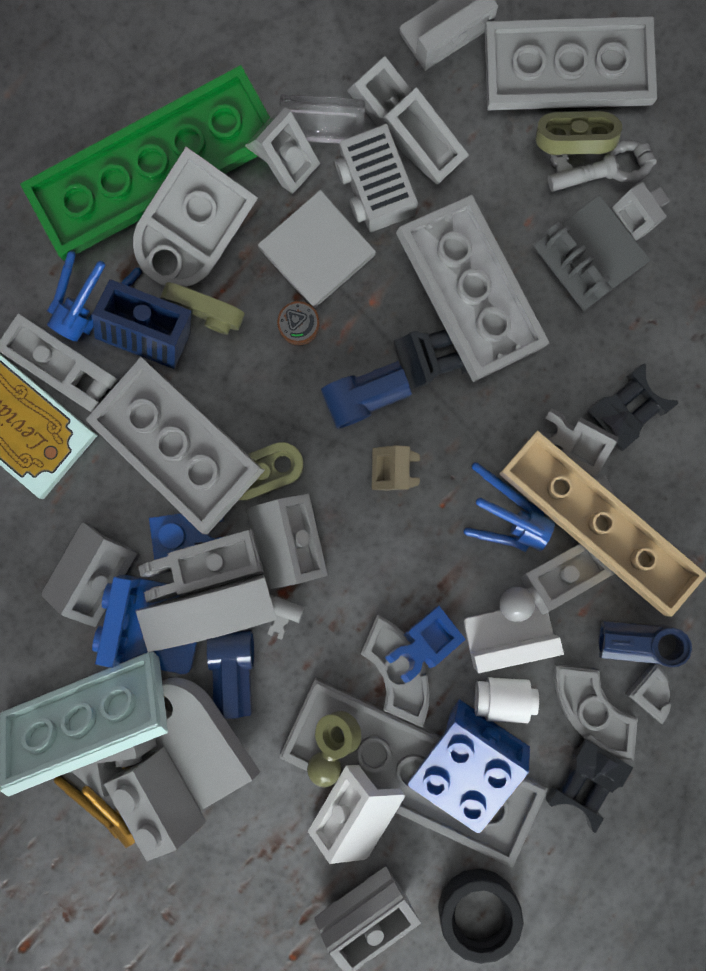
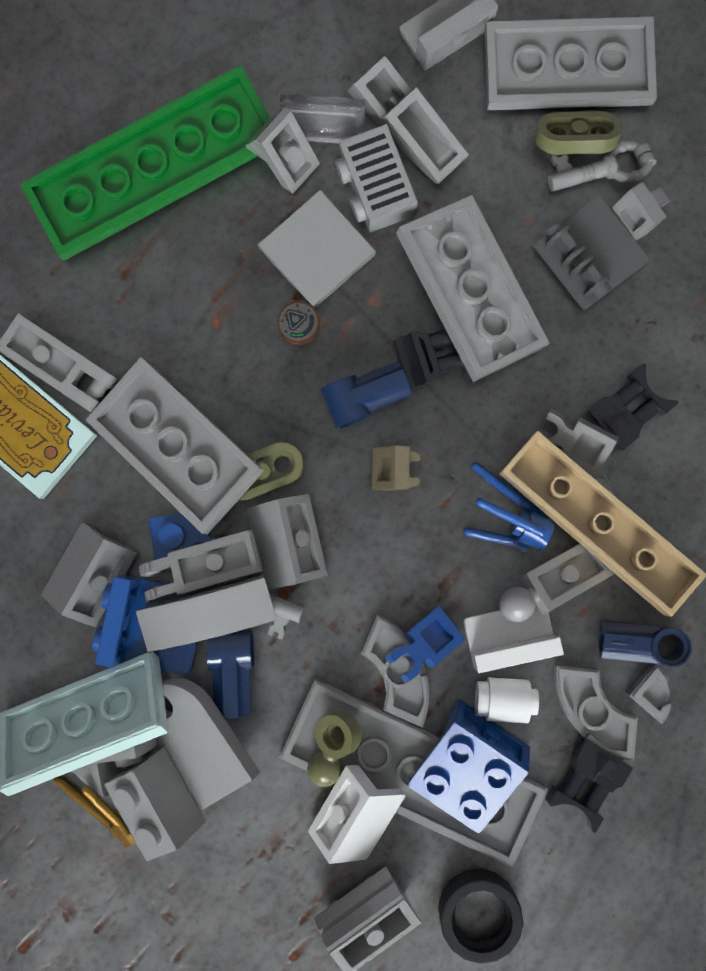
(71, 316): blue plant -> none
(141, 323): dark blue brick -> none
(193, 218): light grey tile -> none
(218, 314): olive plate -> none

